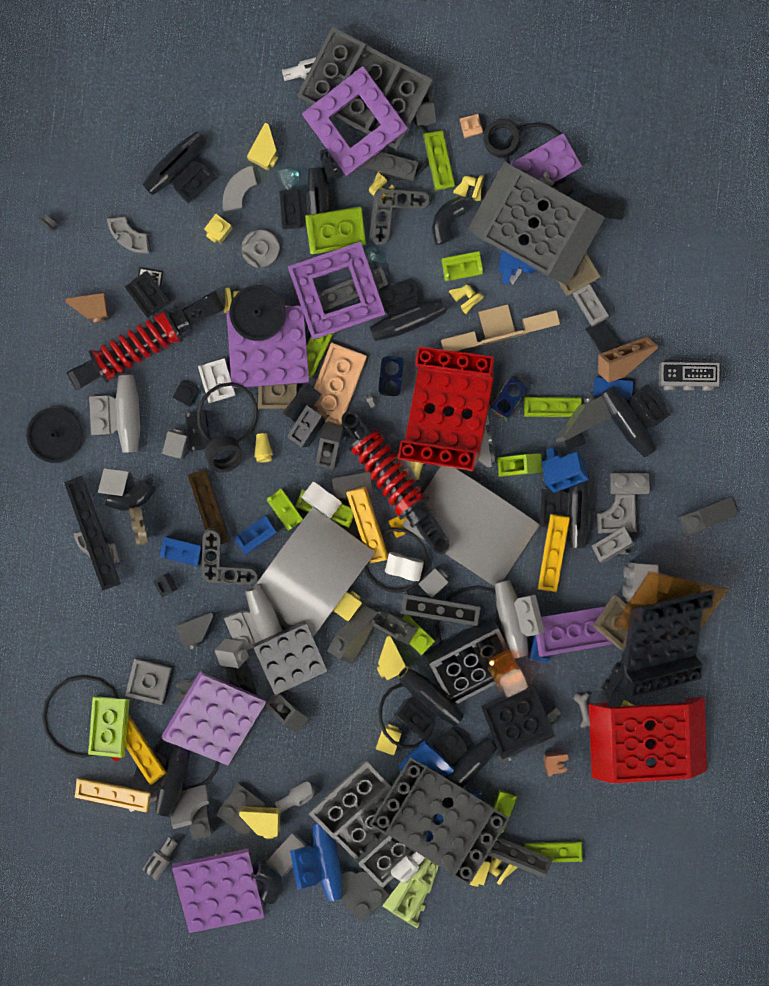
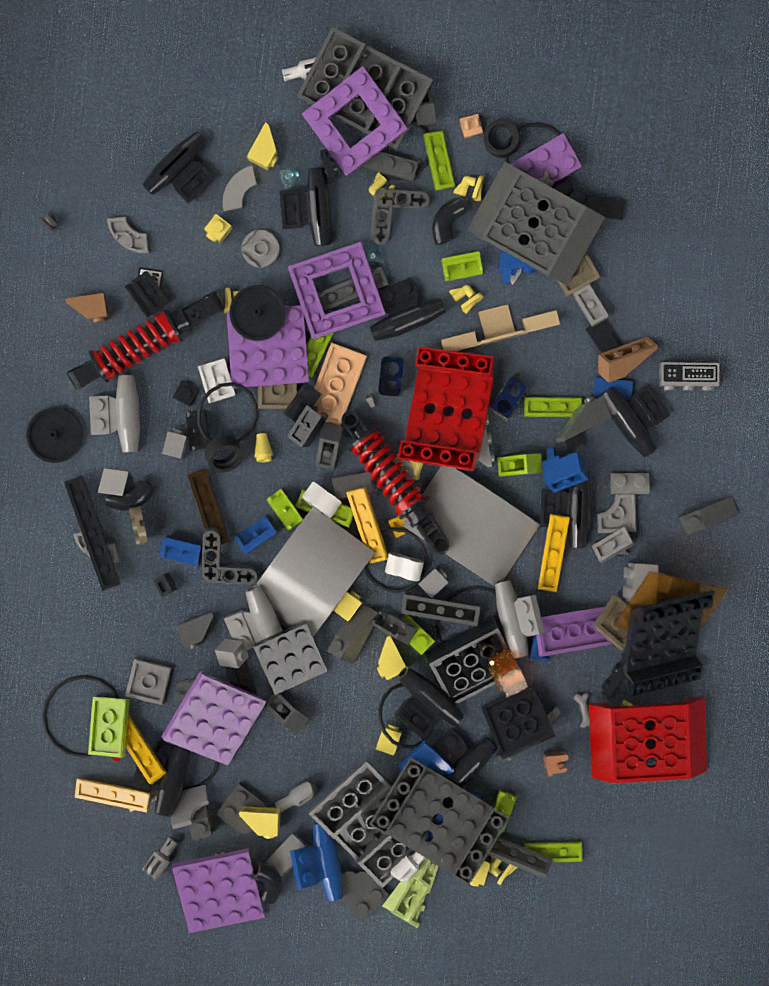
(335, 229): lime tile -> none

